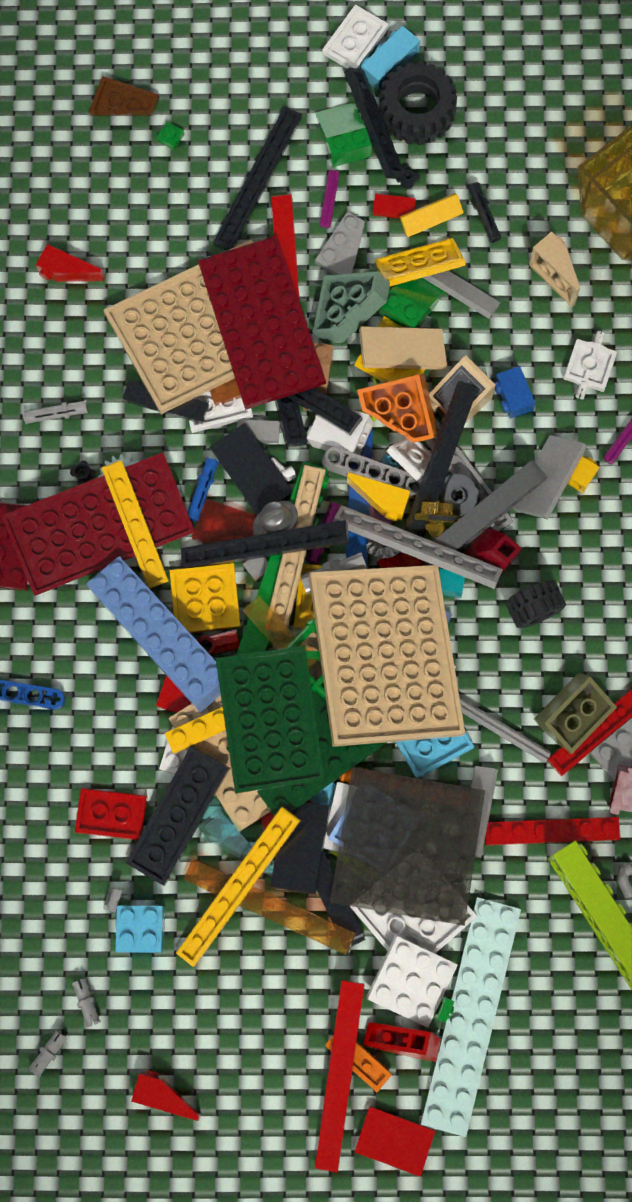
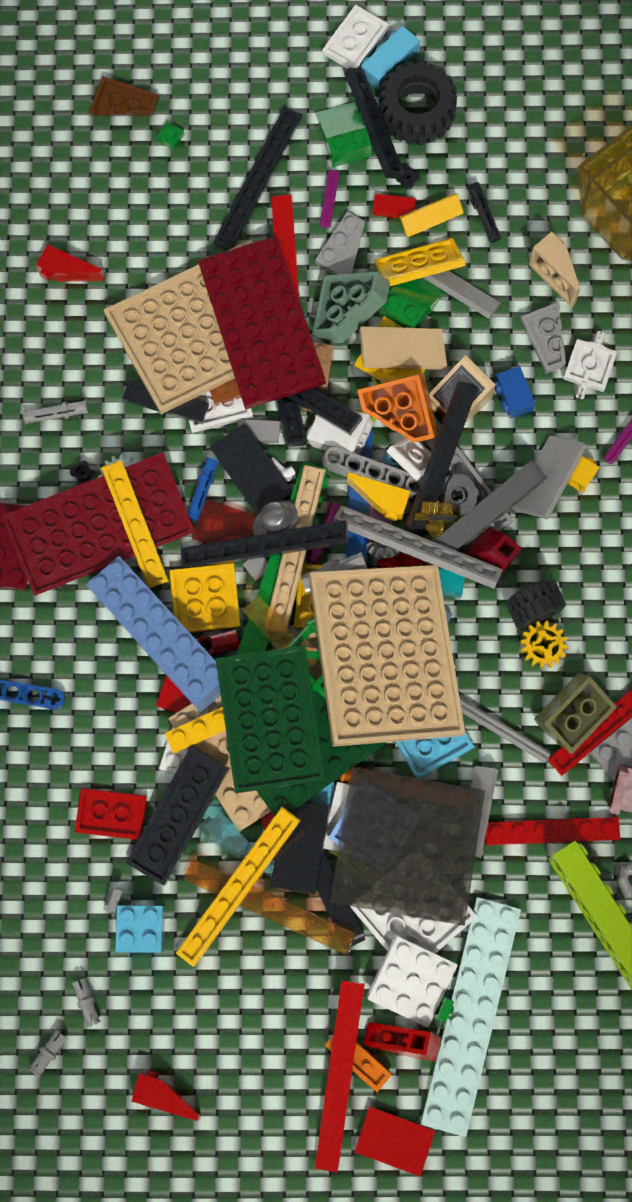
(545, 335): none -> light grey wing
(546, 654): none -> yellow gear

